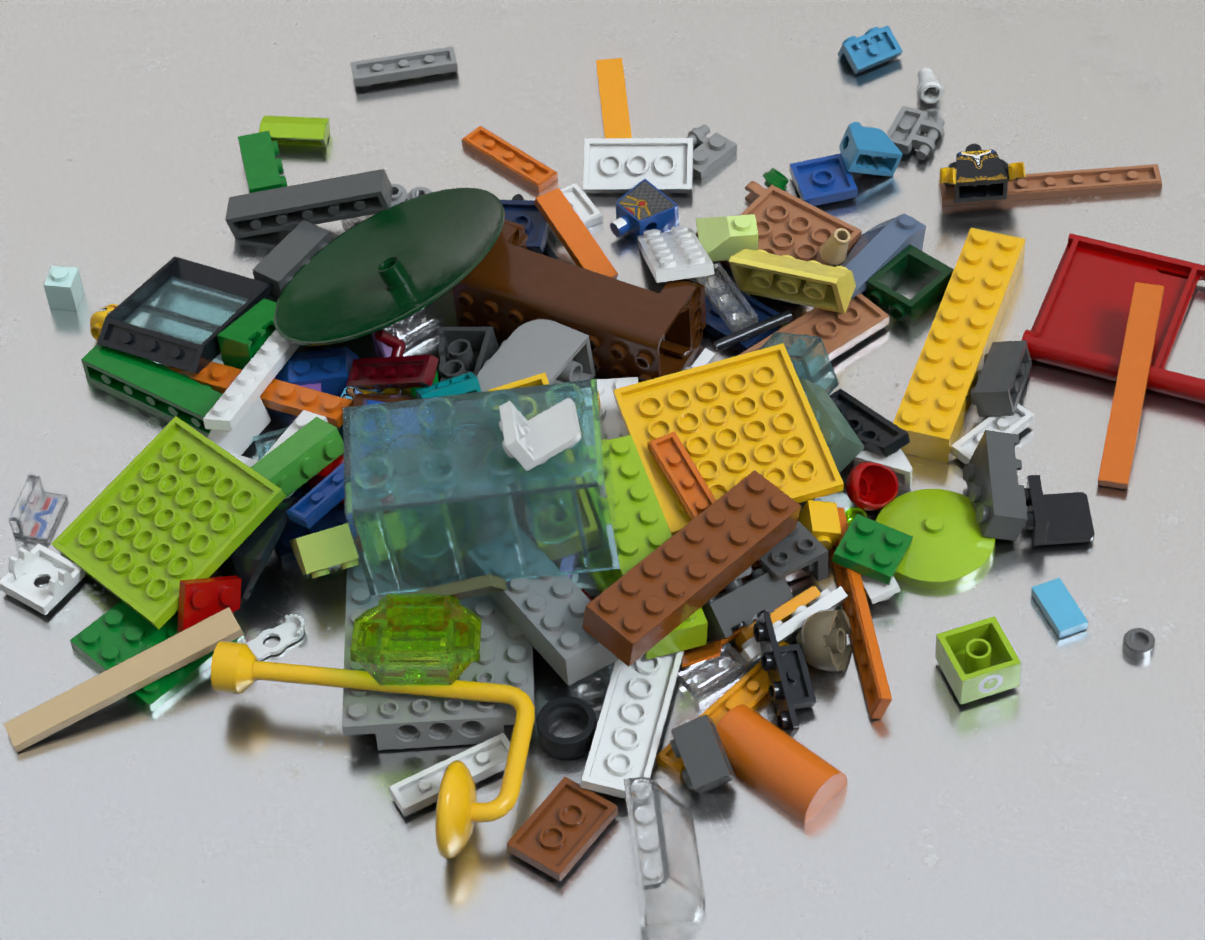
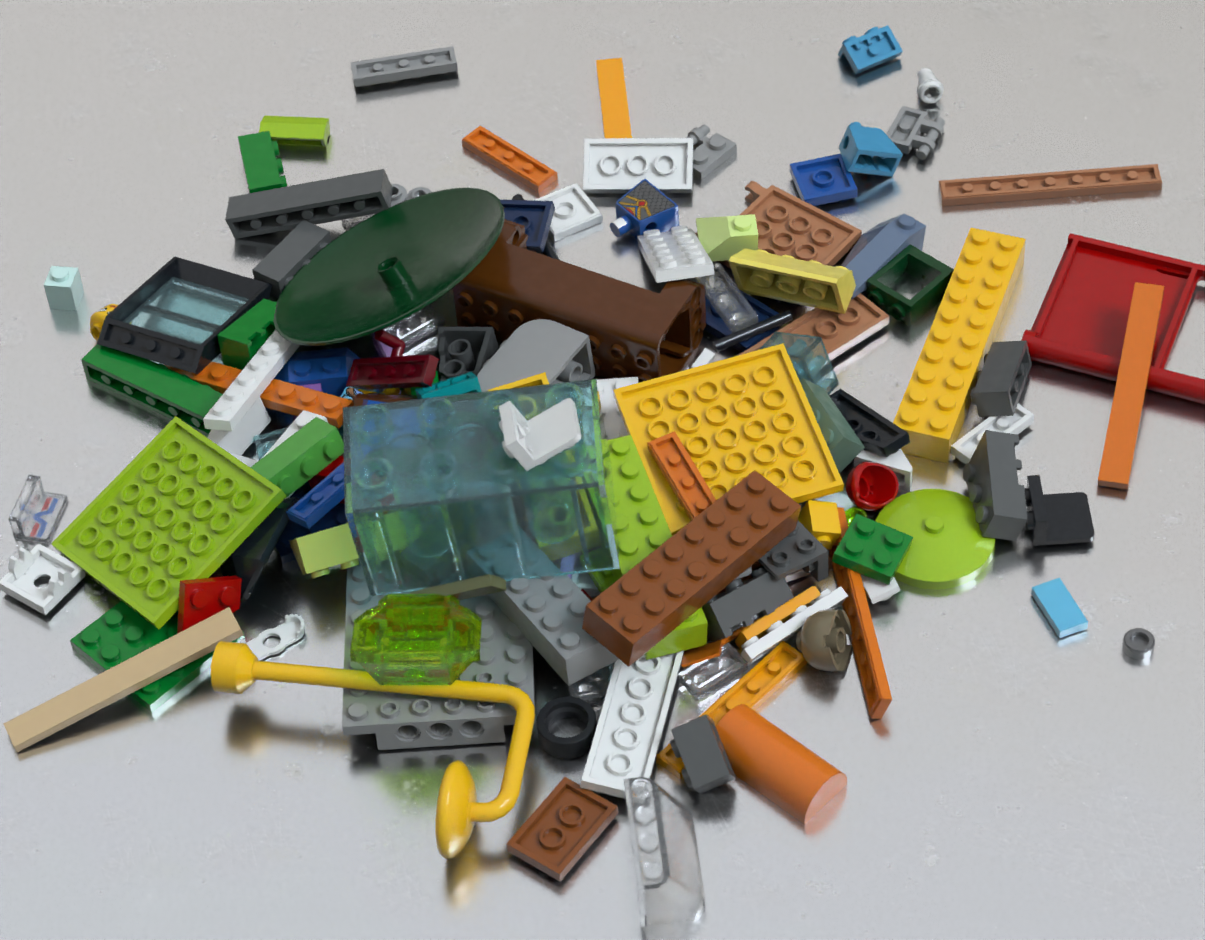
(423, 788): white plate -> none
(573, 233): orange tile -> none
(775, 178): green plate -> none
(787, 673): black bracket -> none
(835, 248): tan cone -> none
(977, 660): lime brick -> none
(980, 175): black torso -> none

